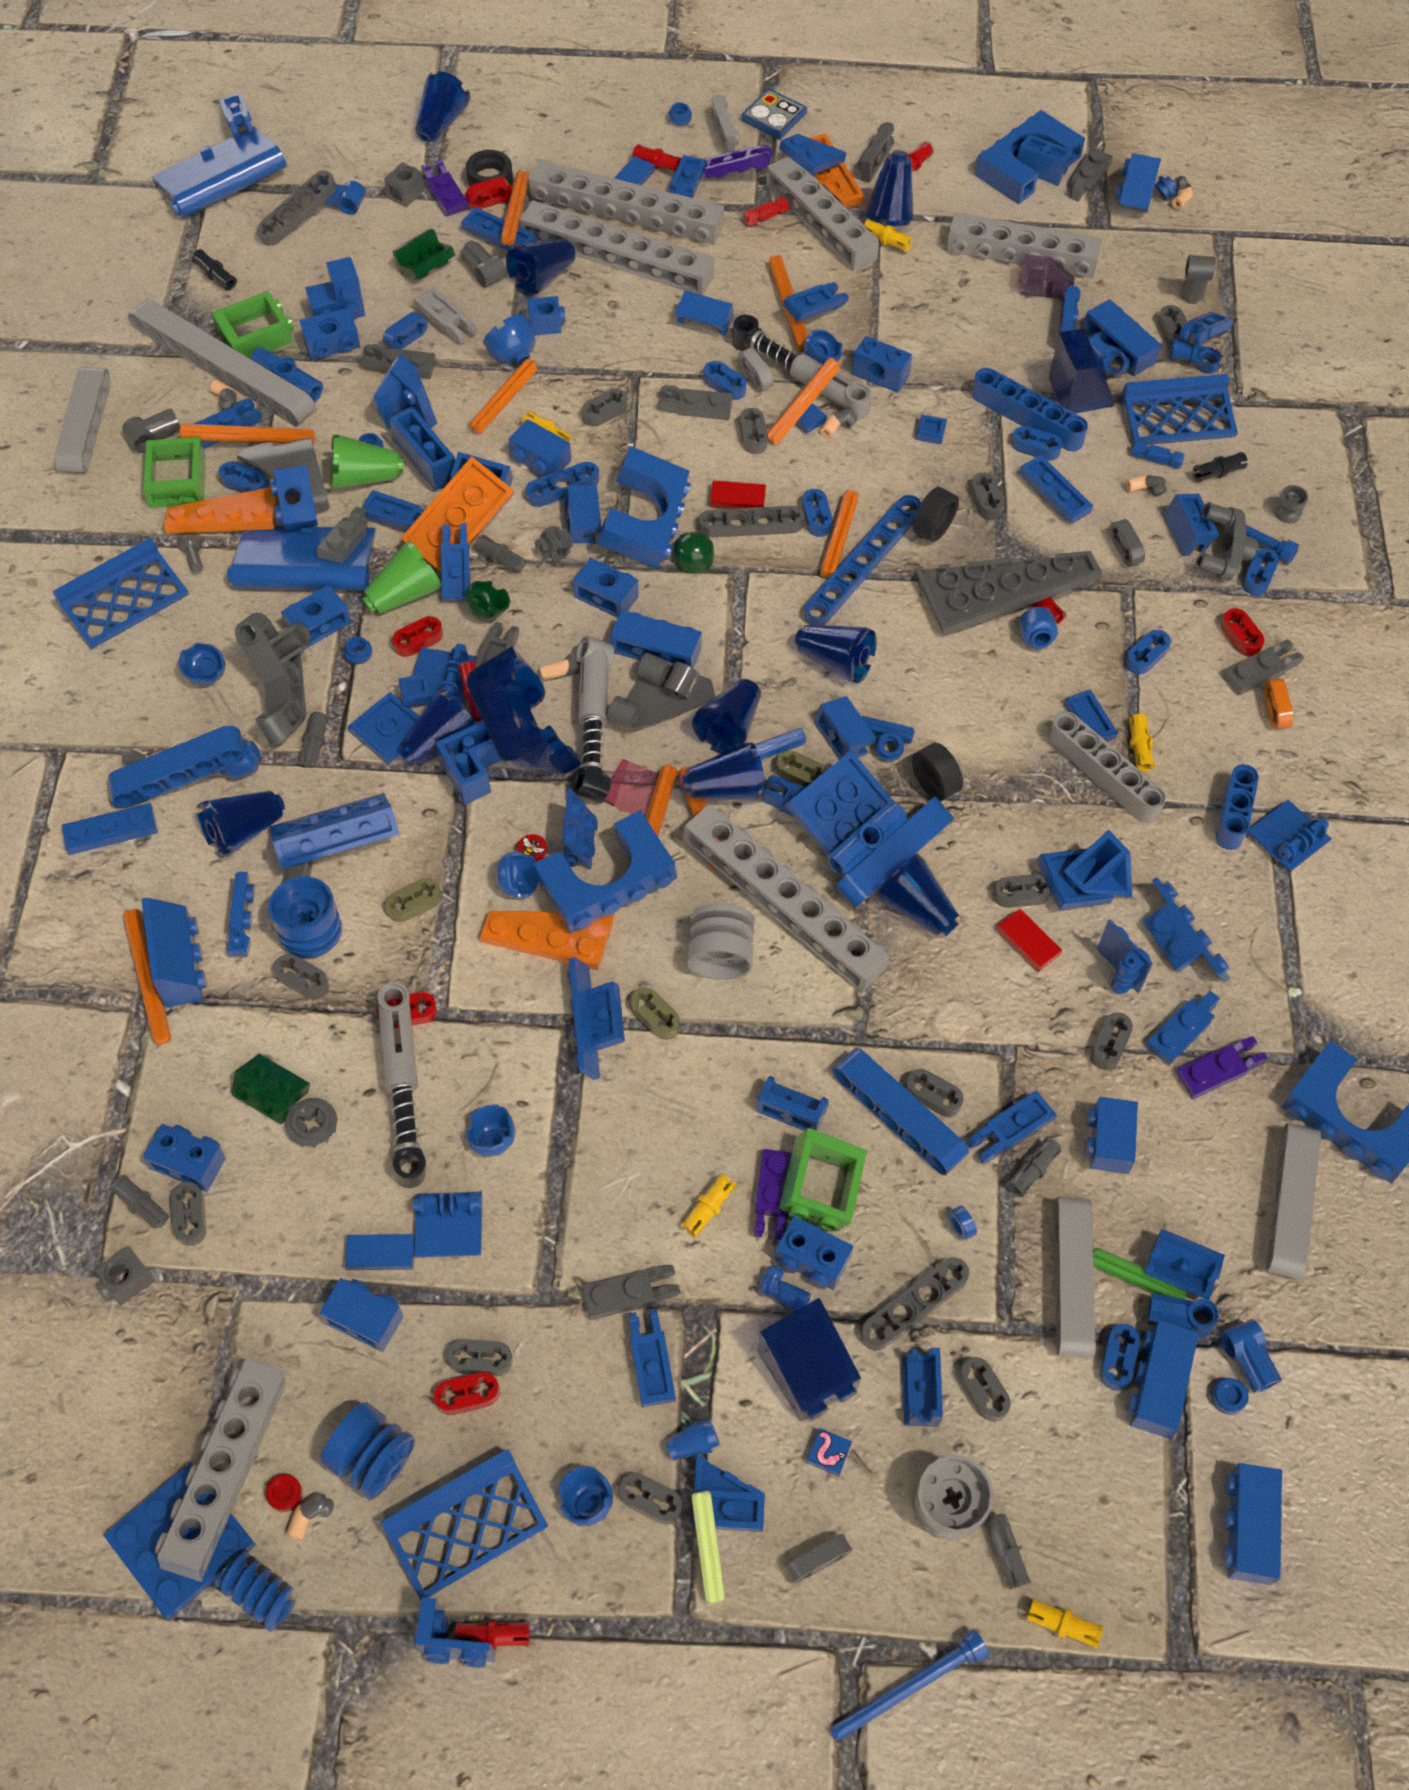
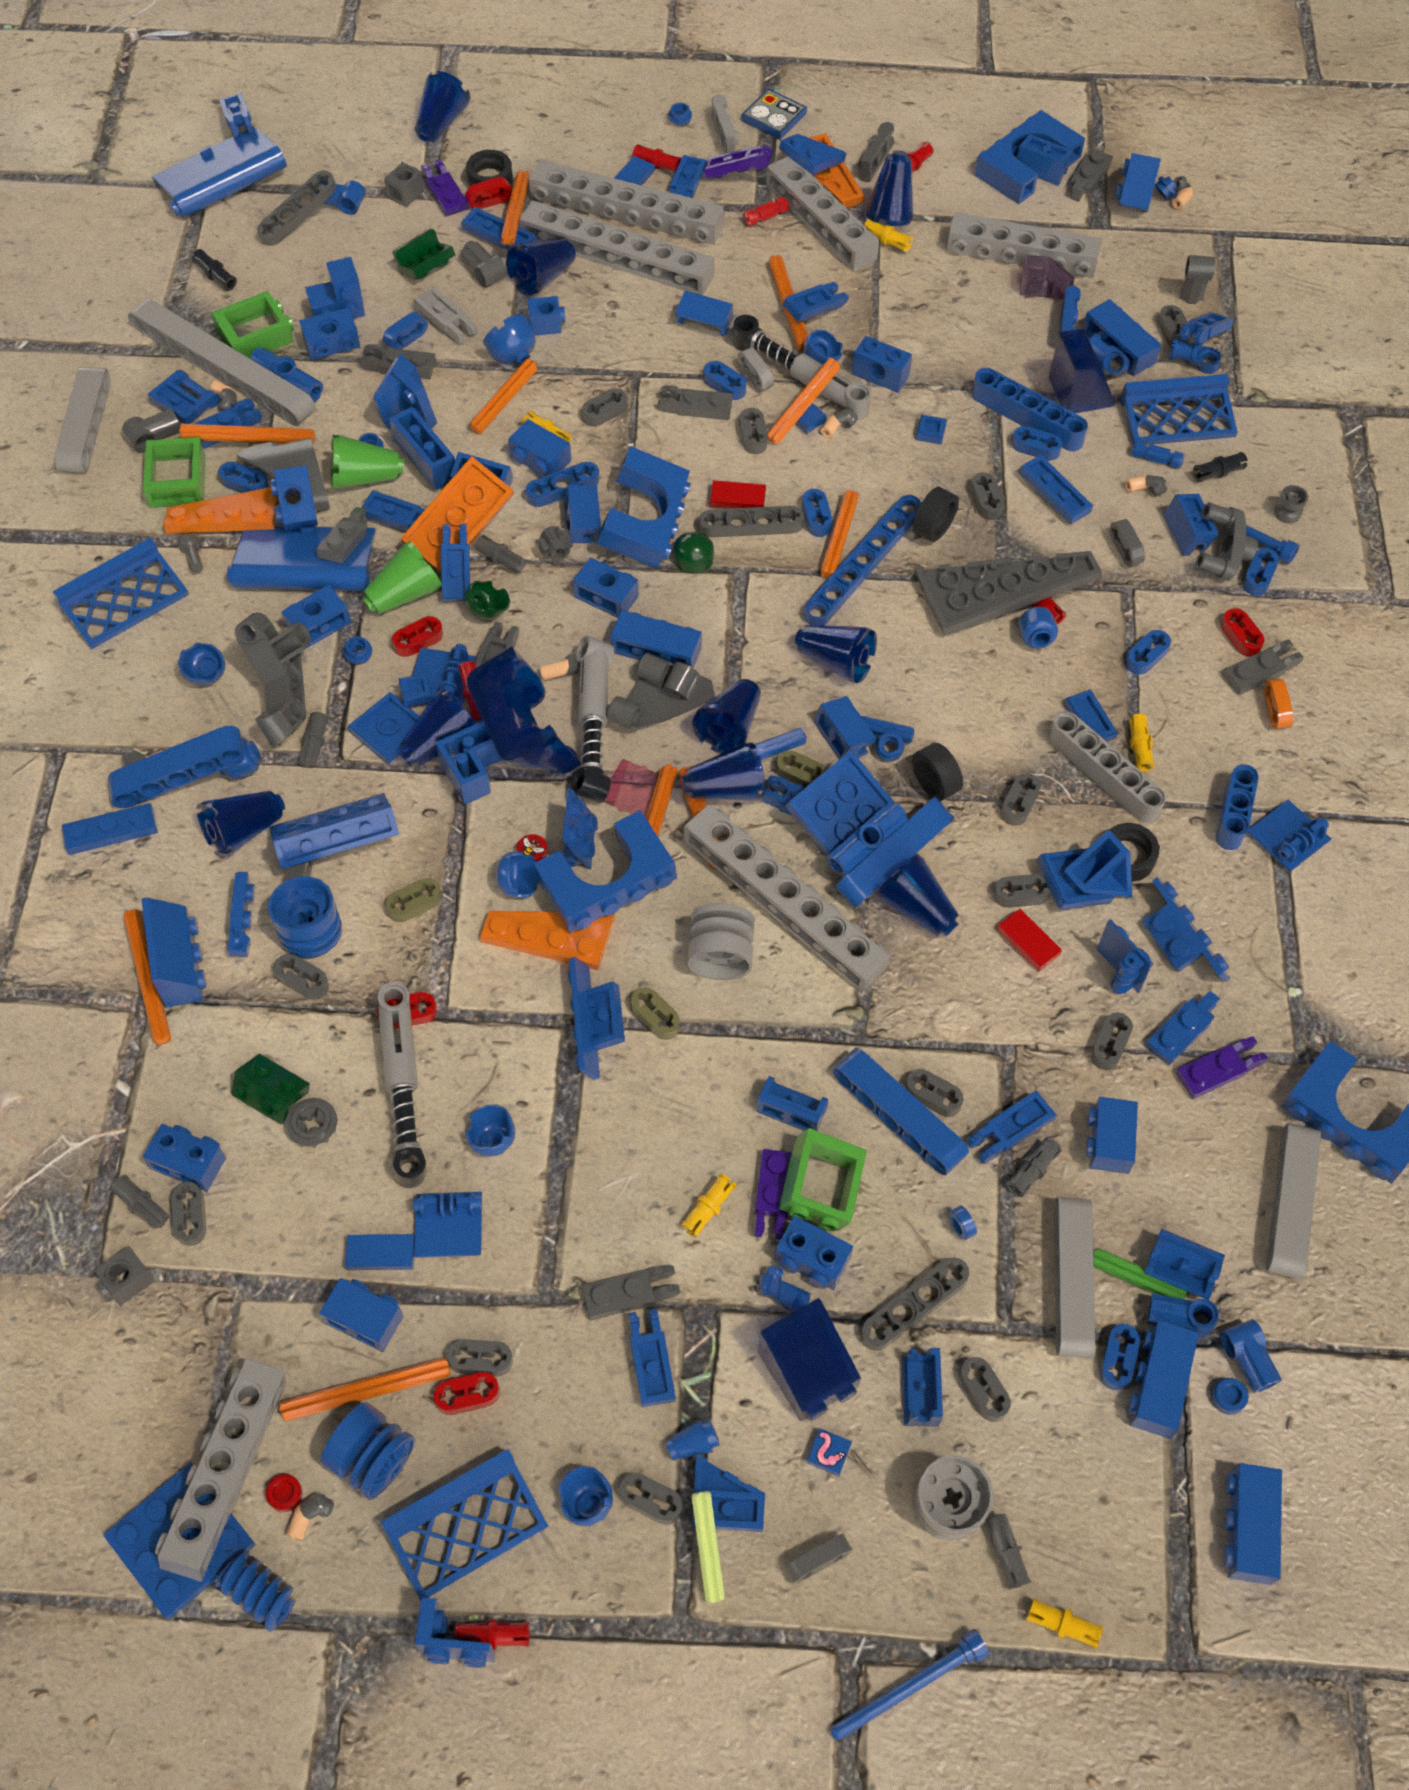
(184, 405): none -> blue plate
(364, 1389): none -> orange axle
(1015, 797): none -> dark grey beam
(1146, 839): none -> black tyre

